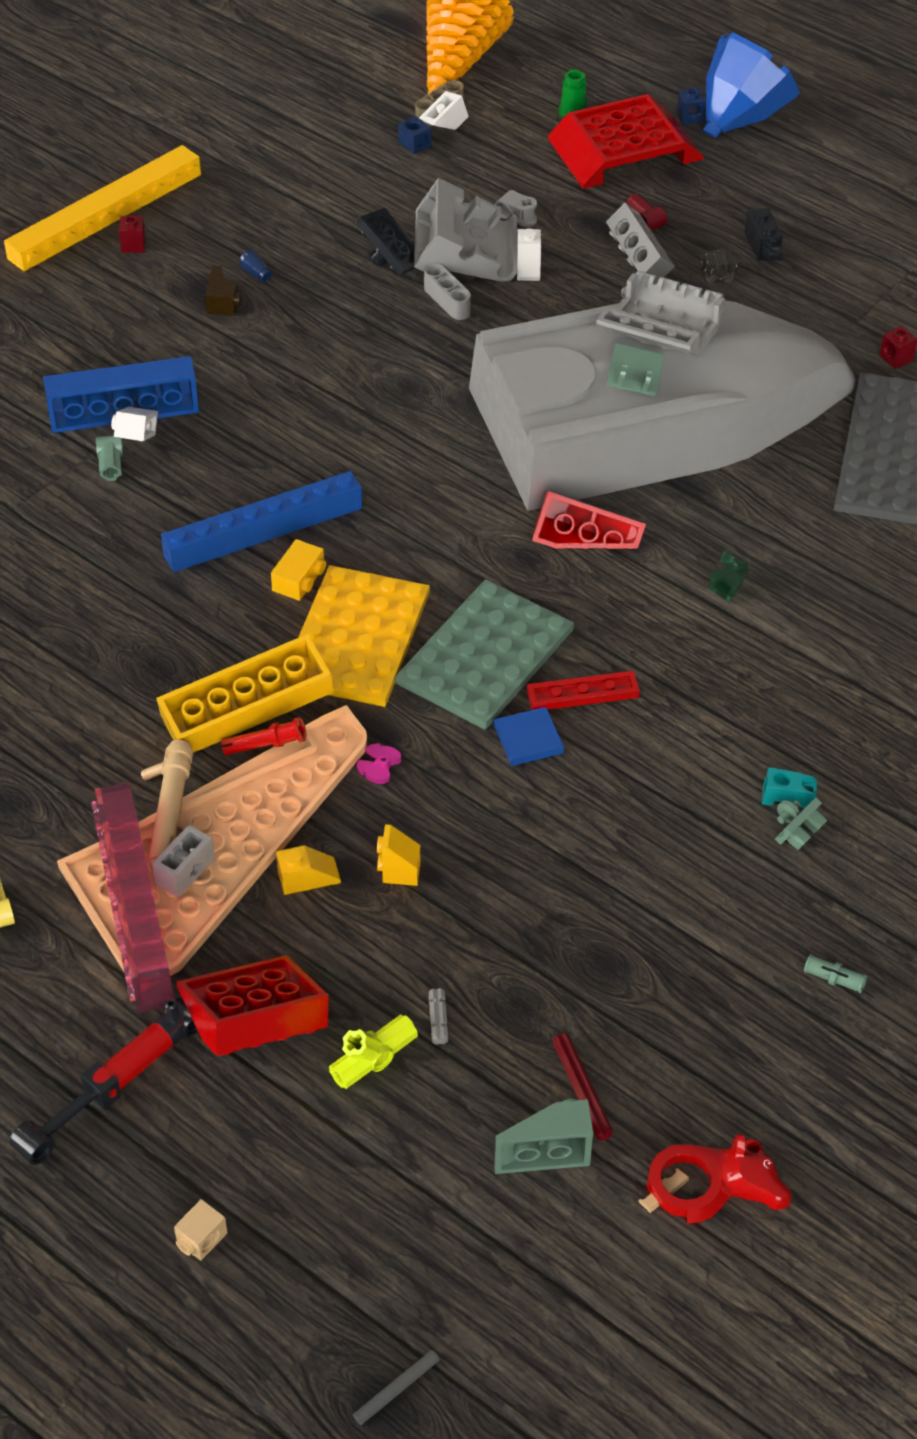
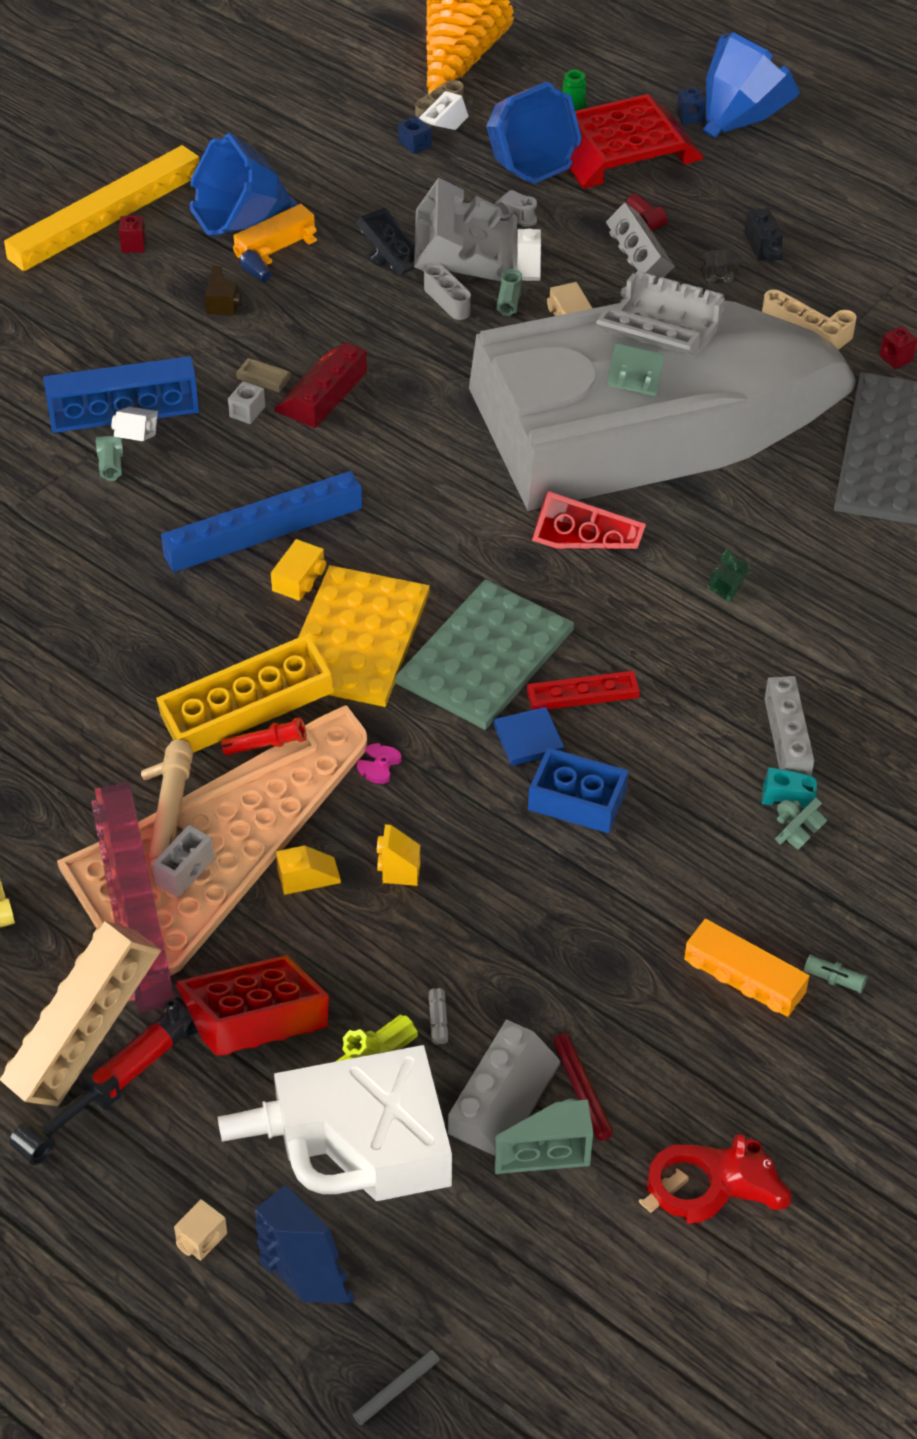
(80, 1014): none -> tan brick
(235, 188): none -> blue piece
(246, 402): none -> light grey brick
(263, 375): none -> dark tan tile
(277, 233): none -> light orange brick
(300, 1249): none -> dark blue wedge
(324, 385): none -> dark red slope
(365, 1113): none -> white piece
(503, 1087): none -> light grey slope
(509, 292): none -> sand green piece
(534, 132): none -> blue piece
(567, 299): none -> tan brick
(578, 790): none -> blue brick
(746, 967): none -> light orange brick
(788, 725): none -> light grey brick
(836, 329): none -> tan beam

